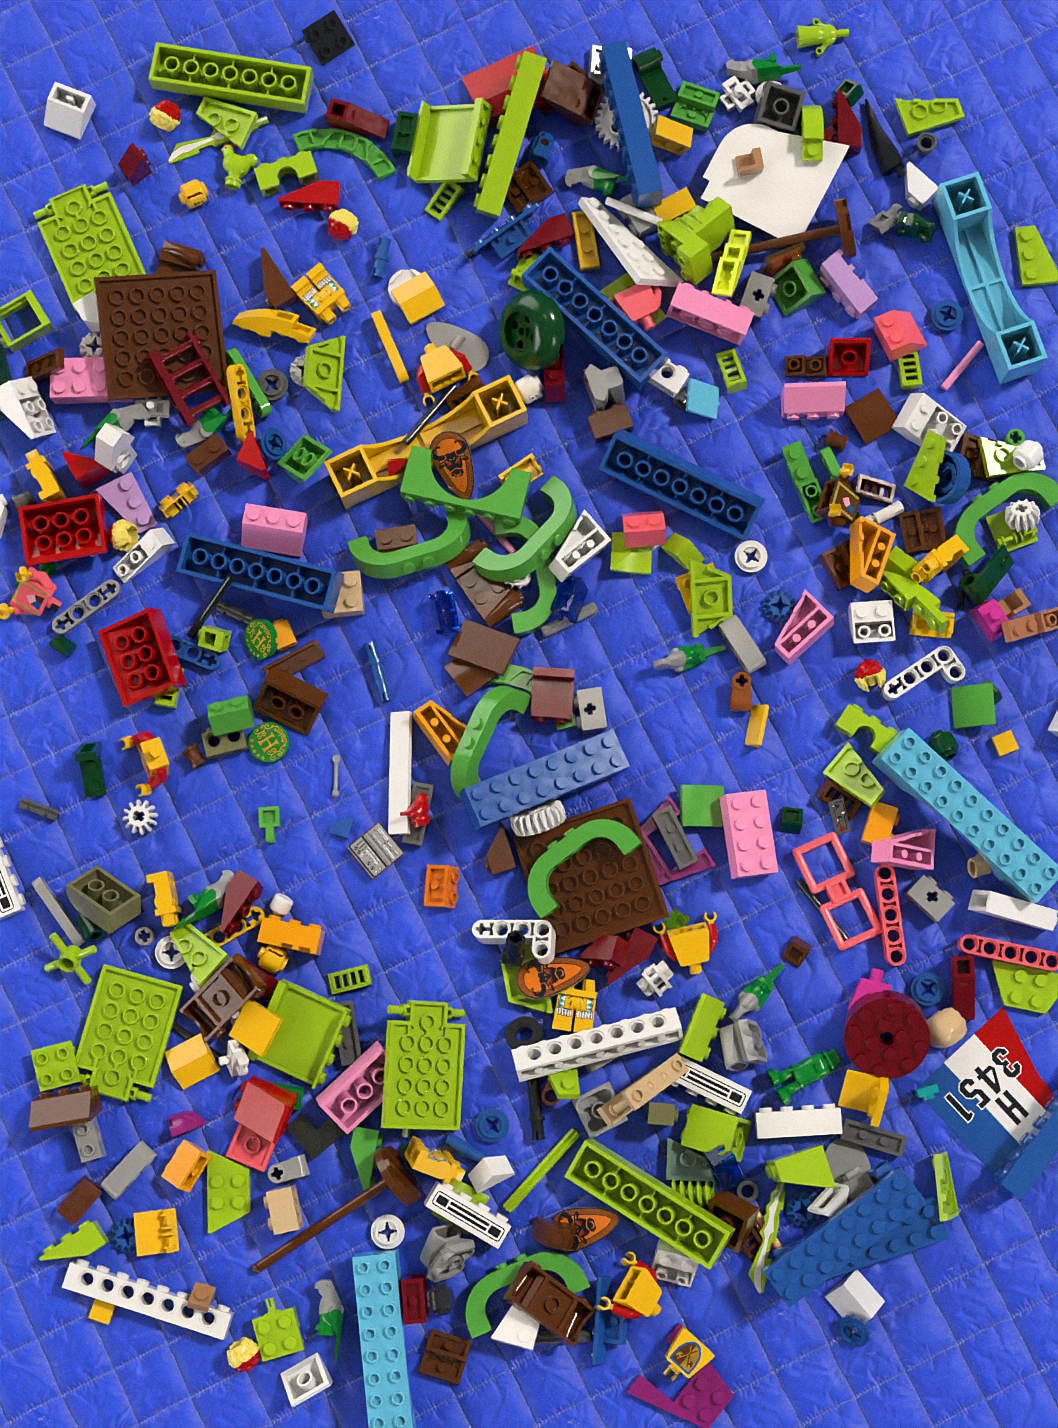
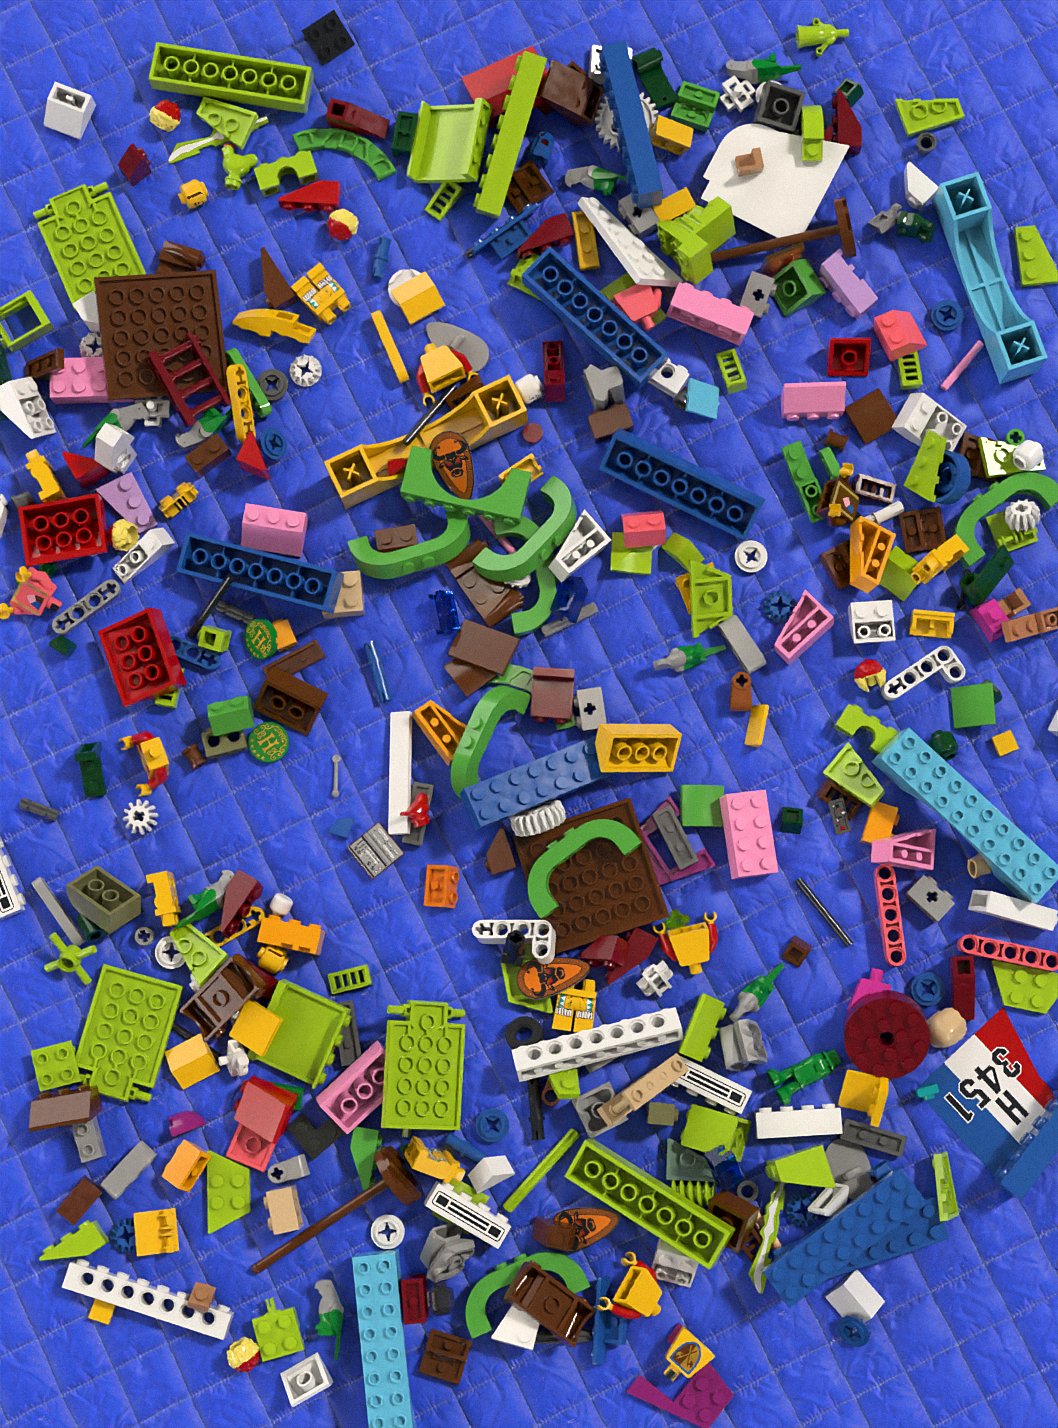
(269, 820): bright green plate -> none
(304, 458): bright green slope -> none
(325, 371): lime wing -> none
(532, 433): none -> dark red tile
(536, 342): dark green brick -> none
(632, 210): white bar -> none
(637, 747): none -> yellow slope
(731, 263): neon yellow slope -> none
(806, 367): reddish brown slope -> none
(837, 891): coral bar -> none
(884, 150): black piece -> none
(912, 595): lime slope -> none

